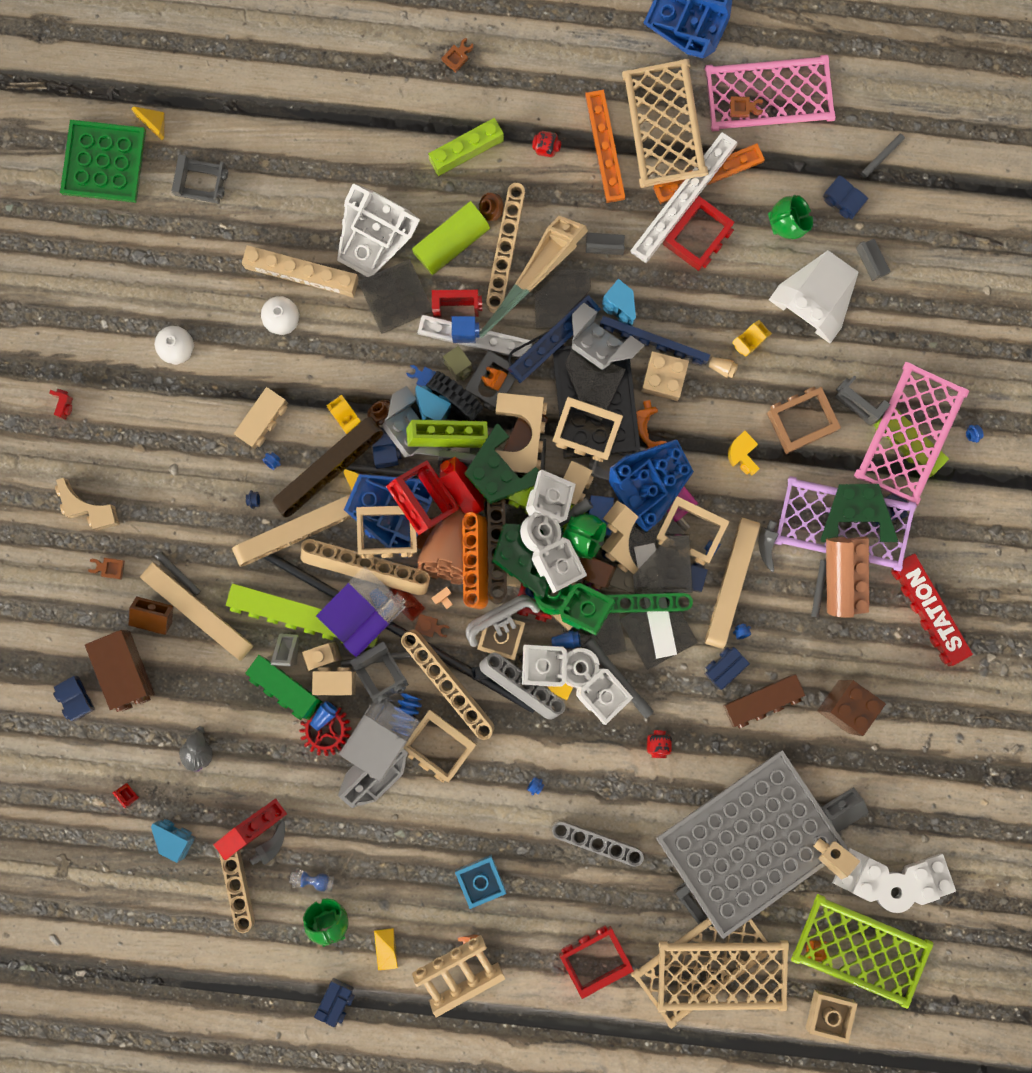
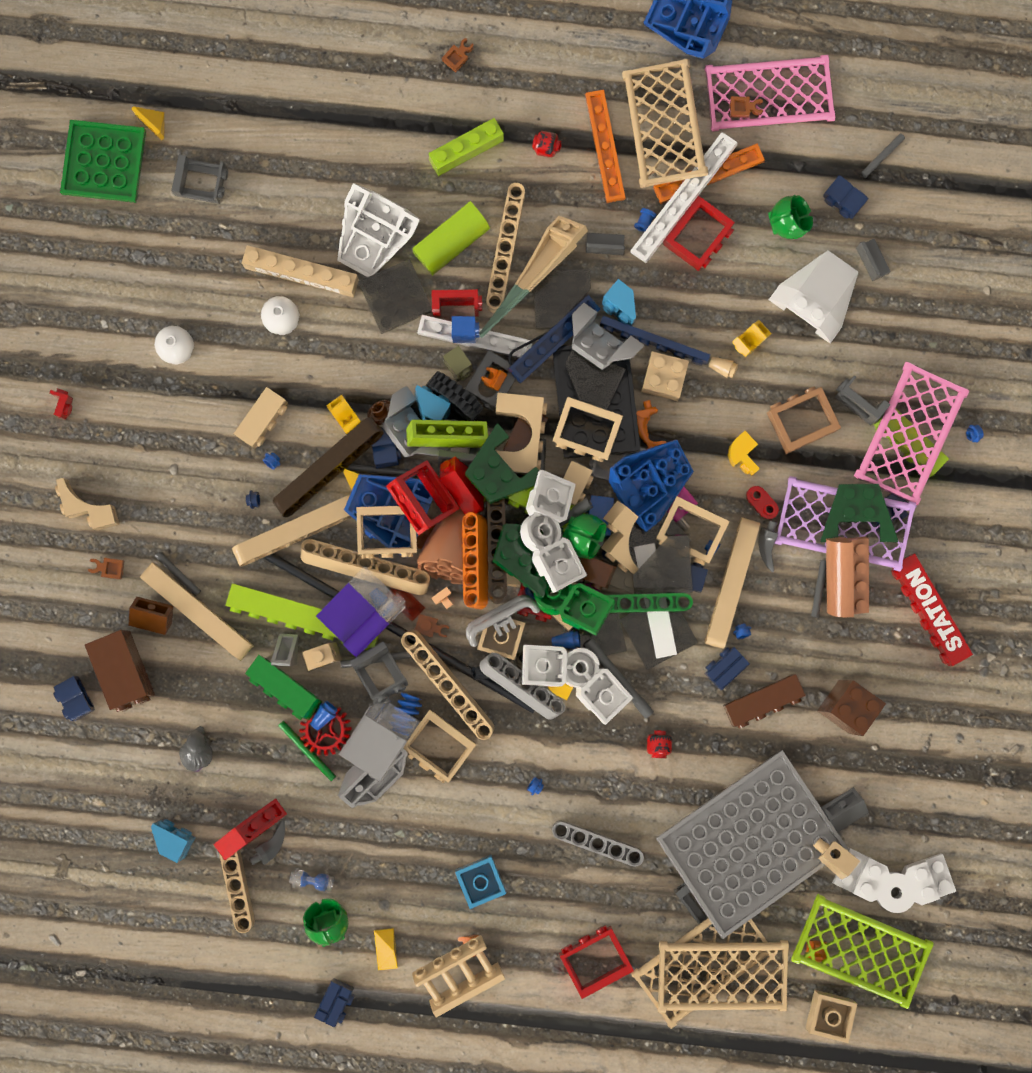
(125, 795): red slope -> none
(306, 750): none -> green bar
(334, 682): tan brick -> none
(422, 376): blue plate -> none
(491, 206): reddish brown plate -> none
(645, 219): none -> blue bush
(762, 502): none -> red plate

